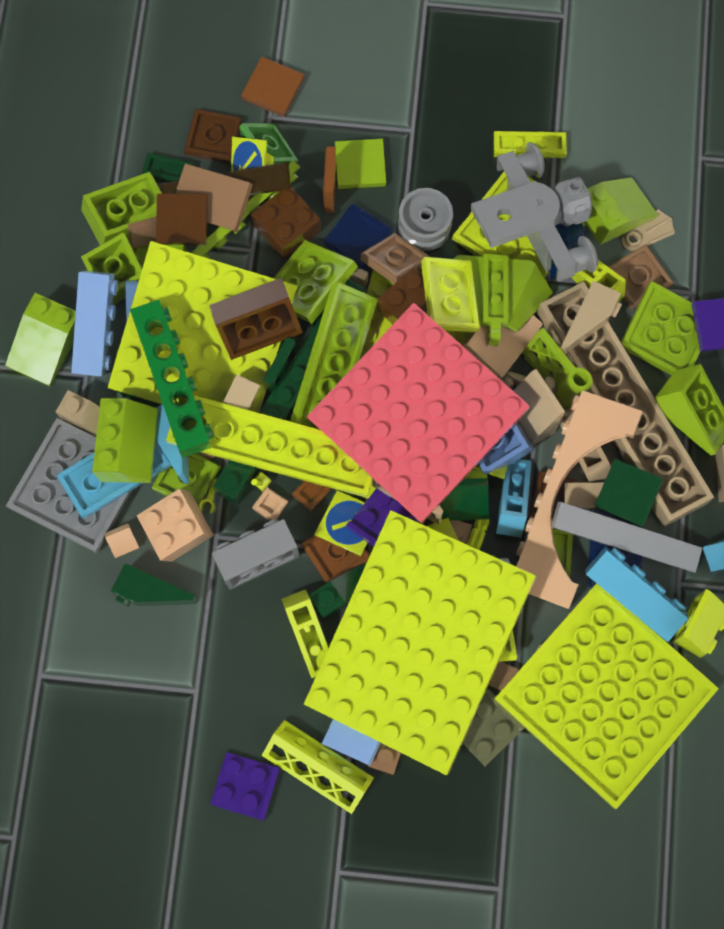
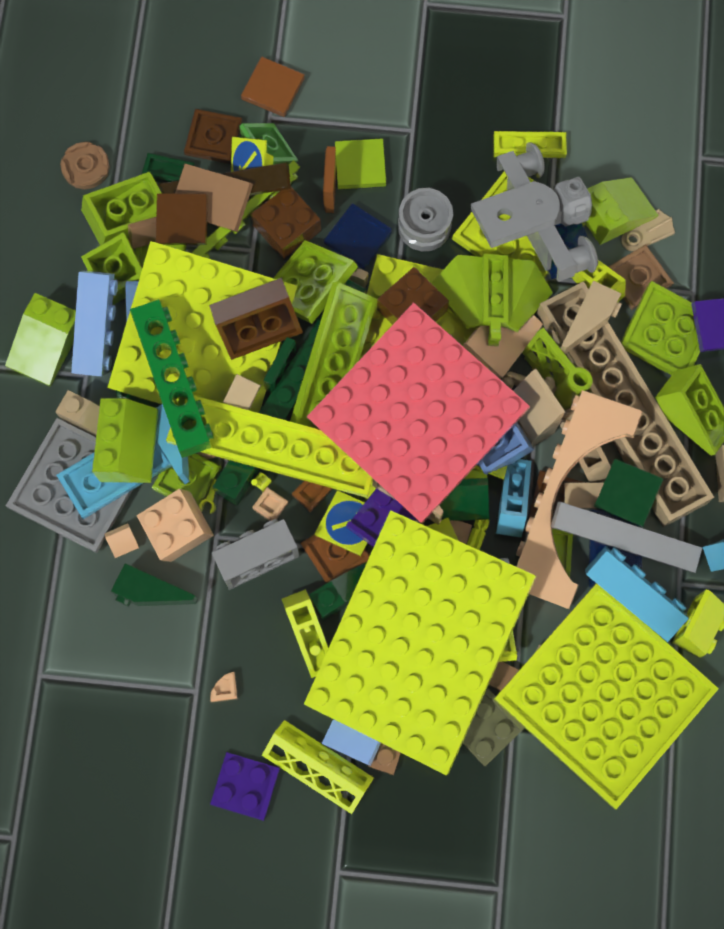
(85, 165): none -> medium nougat tile
(224, 689): none -> light nougat tile
(393, 257): medium nougat tile -> none
(450, 293): neon yellow tile -> none

